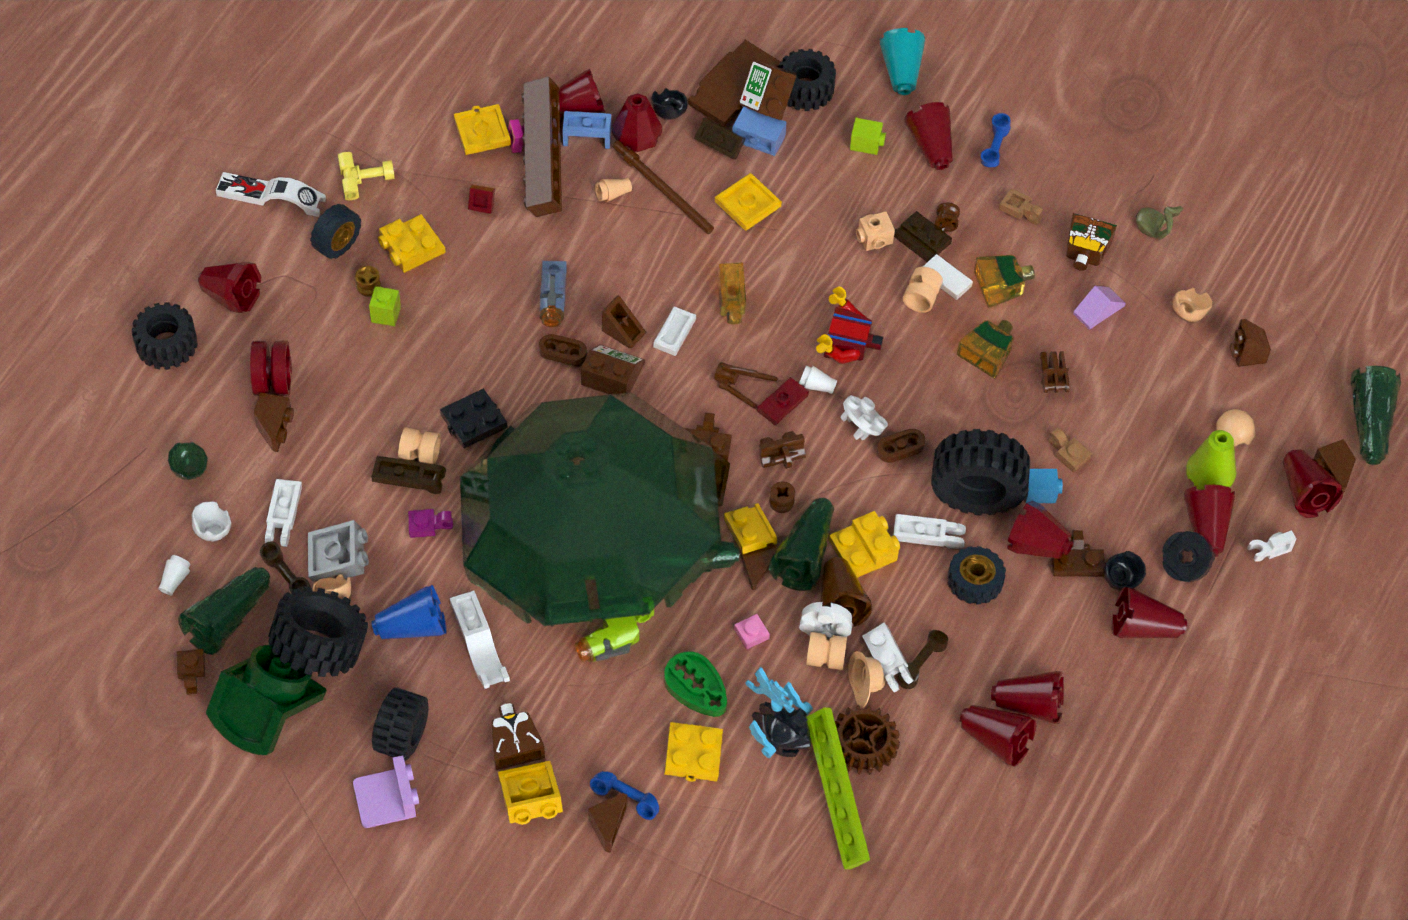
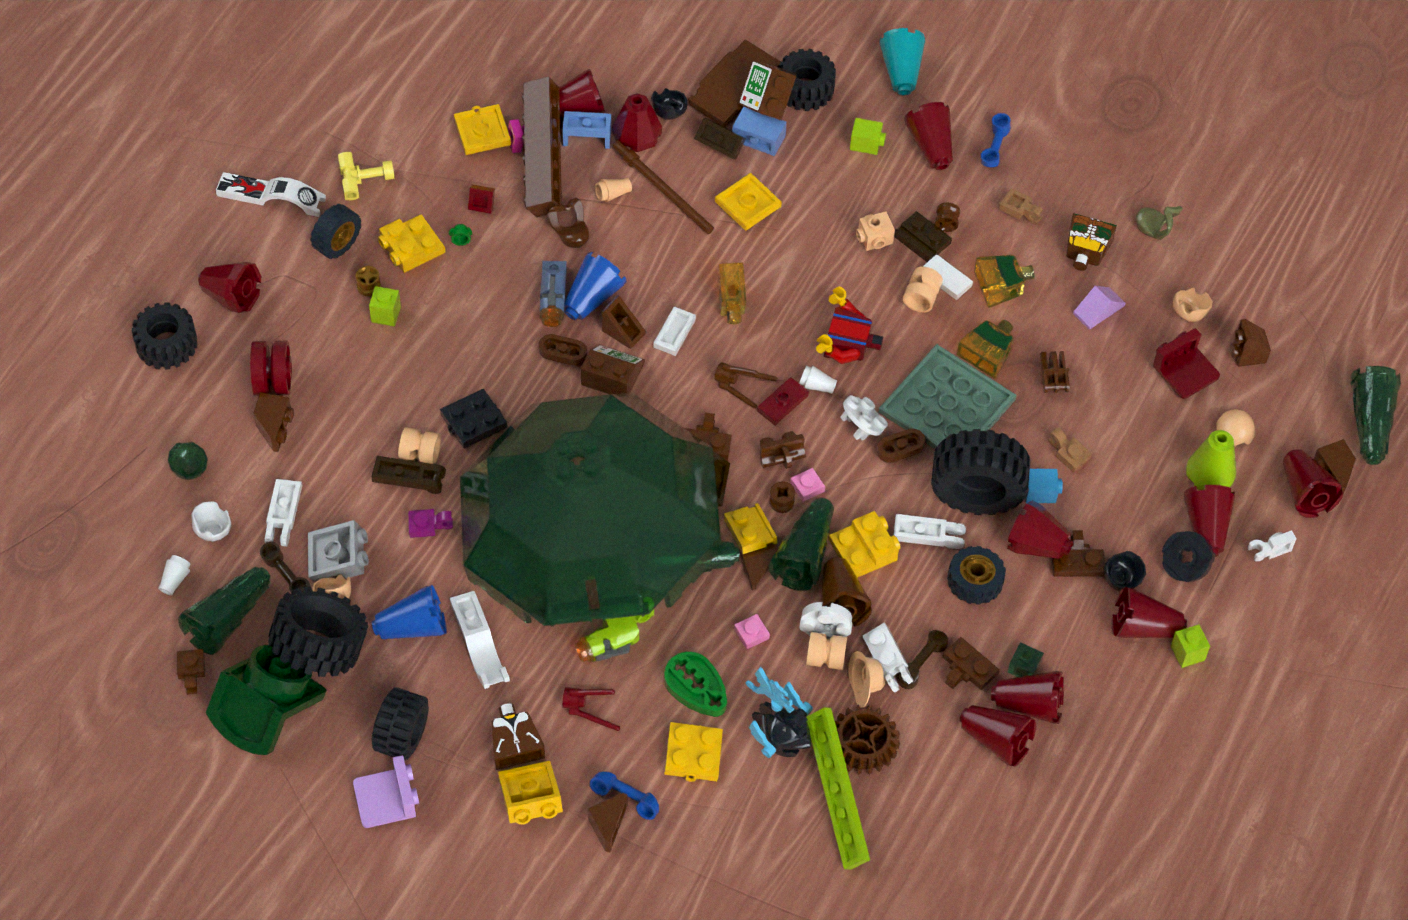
(460, 234): none -> green plate
(575, 698): none -> dark red plant
(576, 234): none -> reddish brown piece
(592, 286): none -> blue cone
(807, 484): none -> bright pink plate
(946, 398): none -> sand green tile
(968, 665): none -> reddish brown hinge
(1025, 661): none -> clear green plate
(1184, 364): none -> dark red bracket
(1190, 646): none -> lime brick

